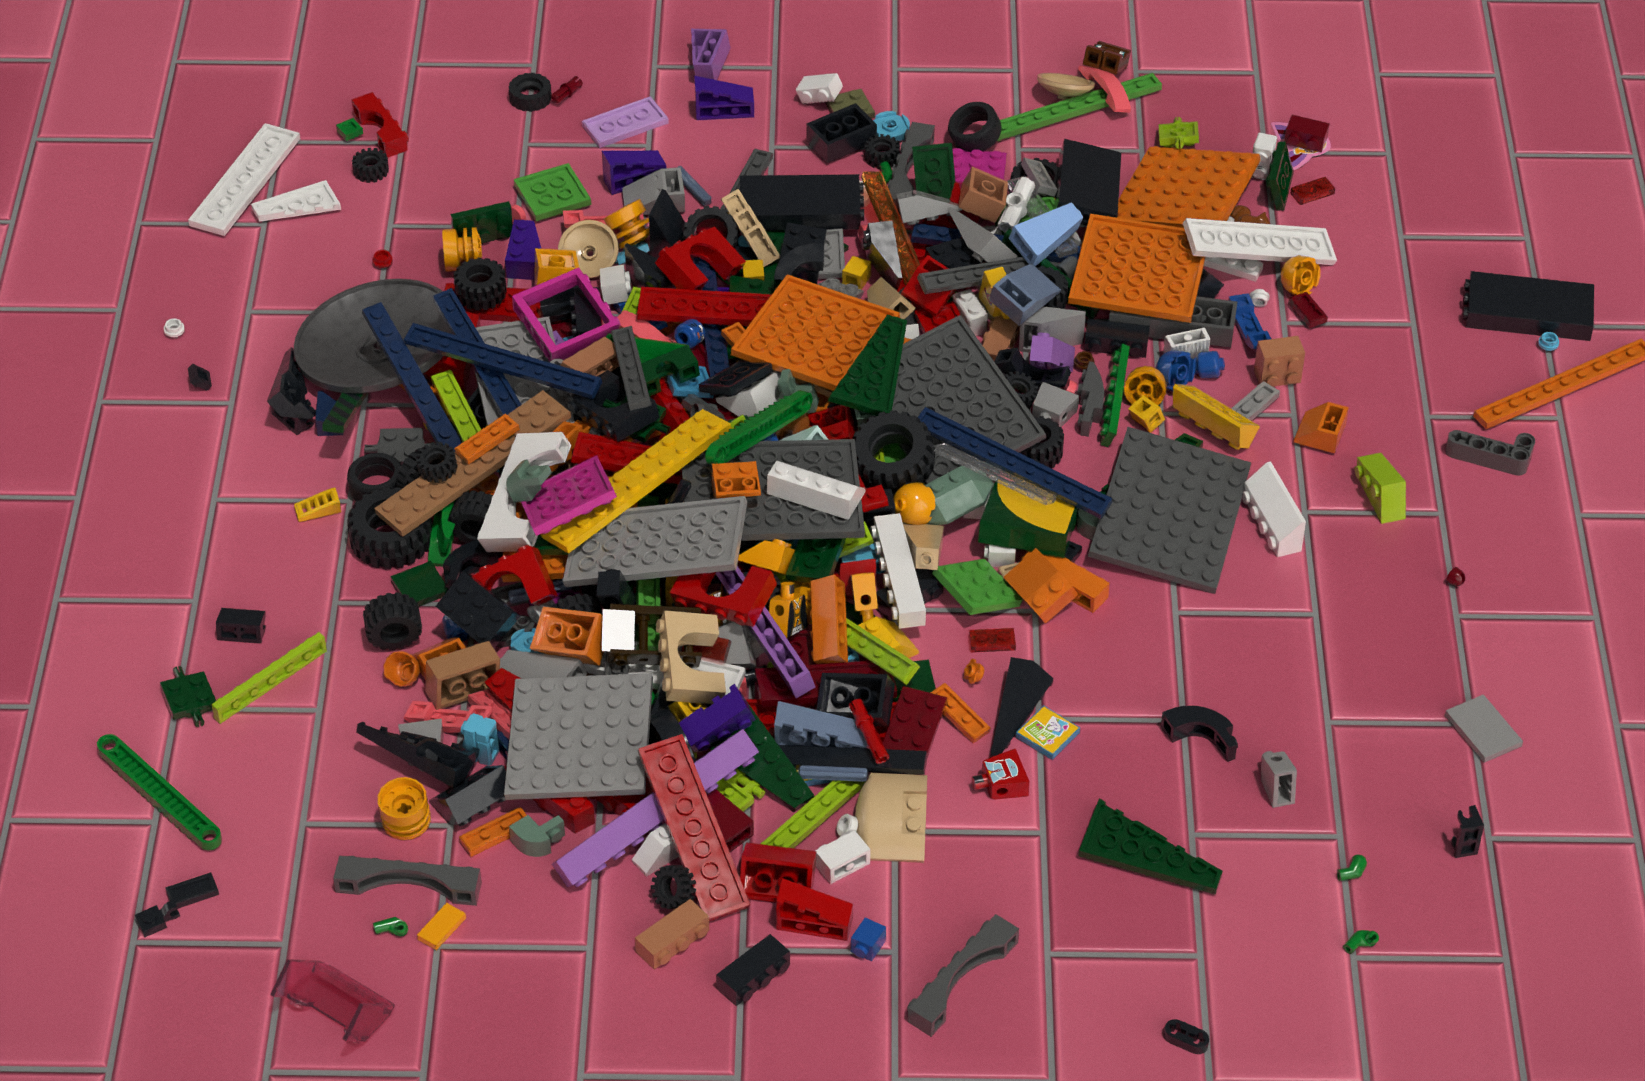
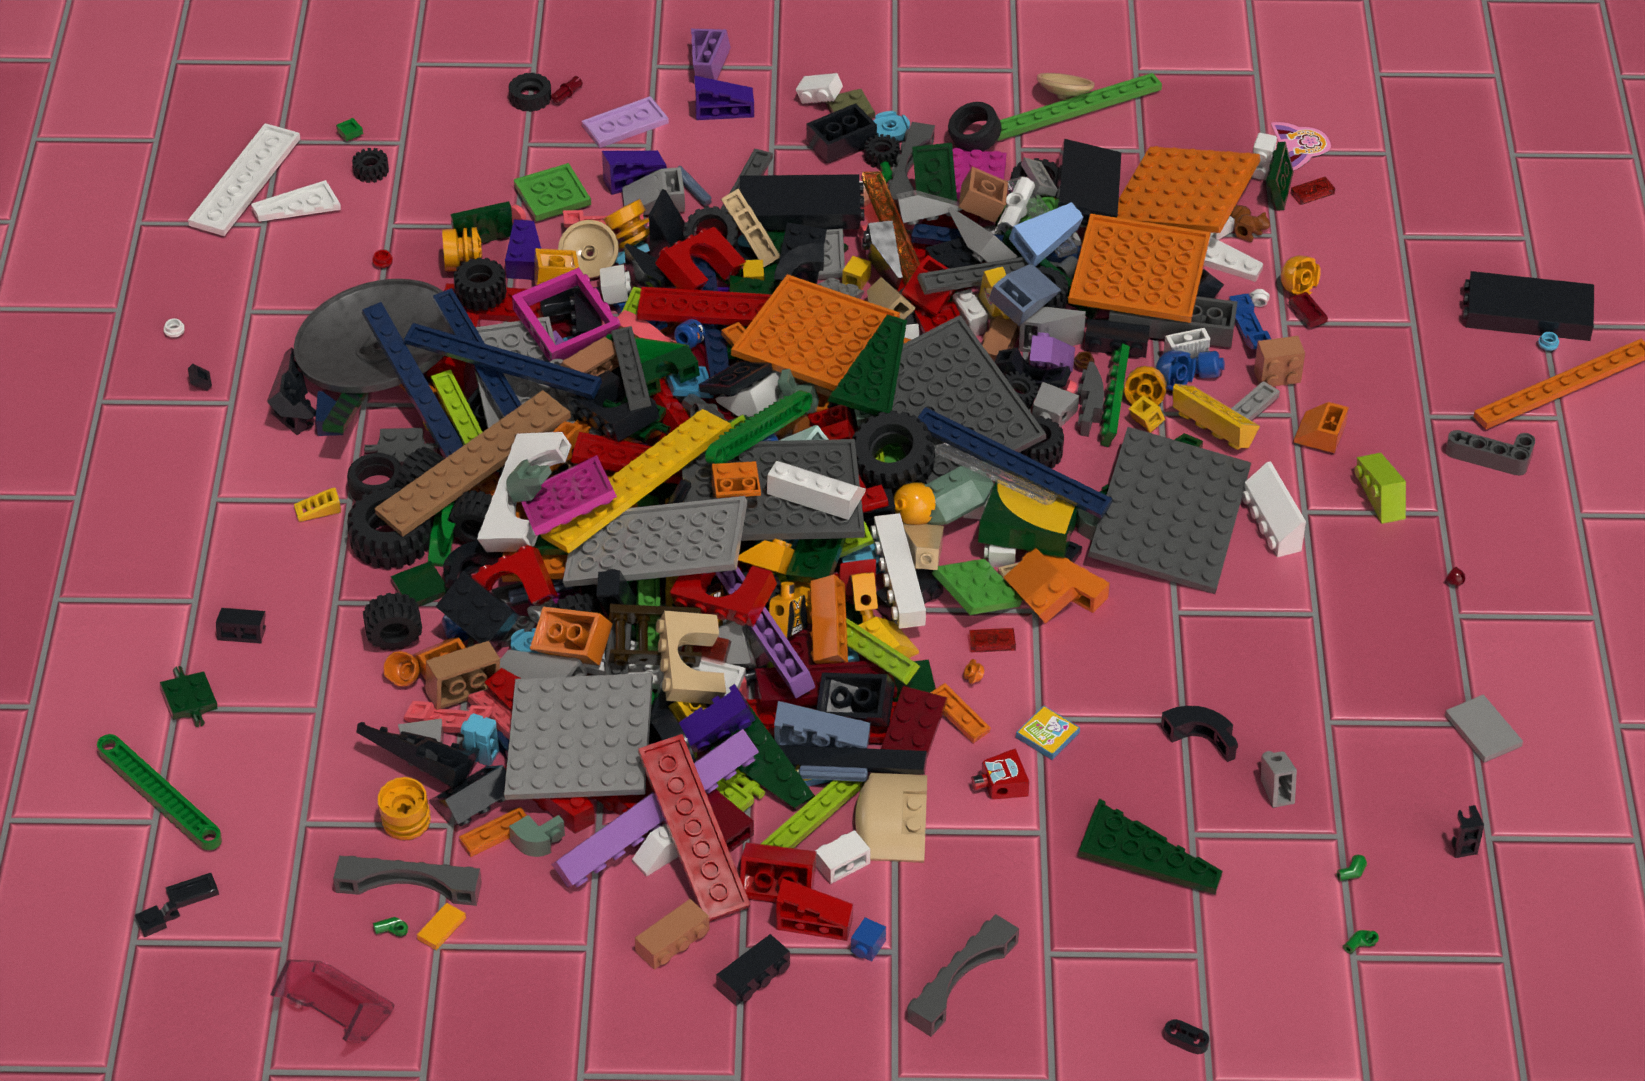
(269, 677): lime plate -> none
(370, 111): red arch -> none
(440, 470): black tyre -> none
(487, 439): orange tile -> none
(618, 629): white sticker -> none
(663, 882): black tyre -> none
(847, 824): white tile -> none
(865, 723): red pin -> none
(955, 196): red slope -> none
(1023, 689): black wedge -> none
(1107, 57): reddish brown hips -> none
(1116, 97): coral slope -> none
(1178, 133): lime plate -> none
(1258, 241): white plate -> none
(1306, 133): dark red brick -> none

